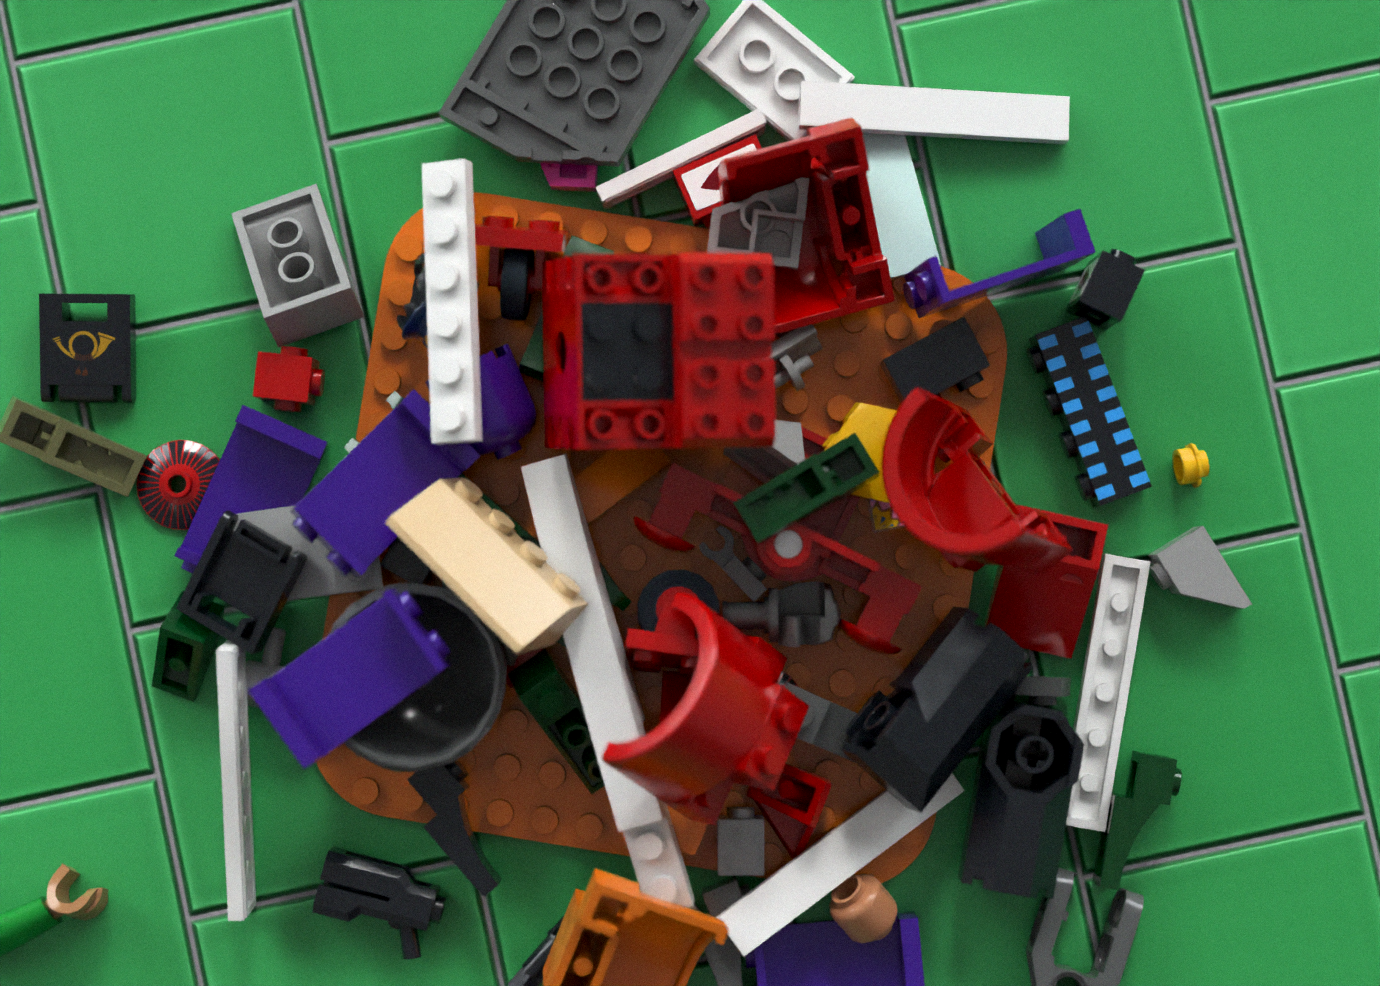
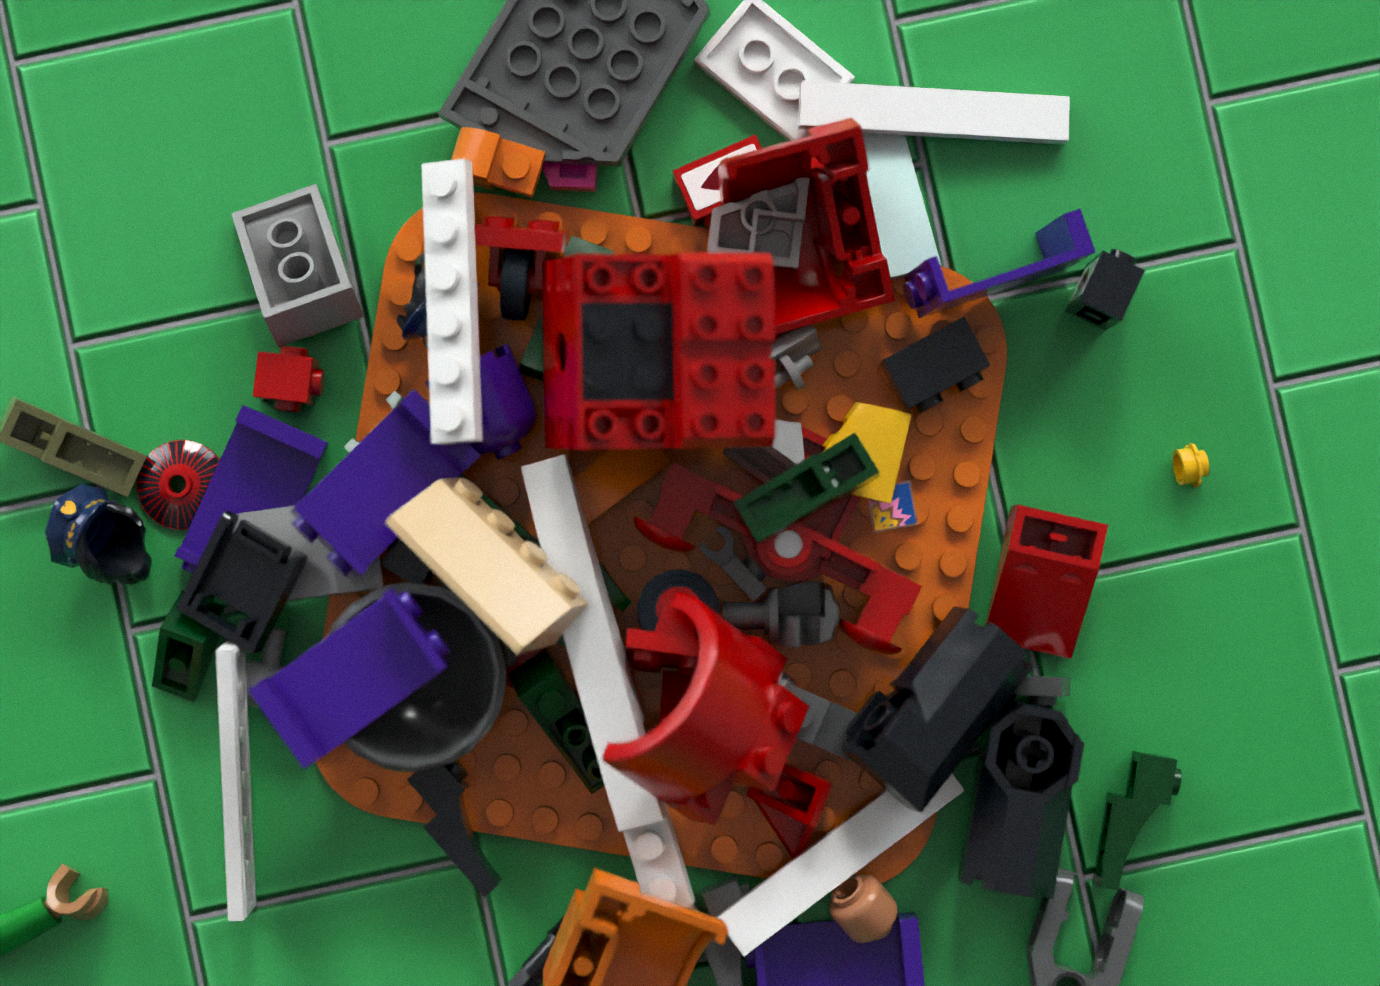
(87, 356): black container -> none
(98, 537): none -> piece
(380, 890): black piece -> none
(499, 161): none -> orange brick
(661, 168): white tile -> none
(740, 843): flat silver brick -> none
(964, 505): red piece -> none
(1088, 412): black brick -> none
(1106, 685): white plate -> none
(1197, 570): light grey slope -> none

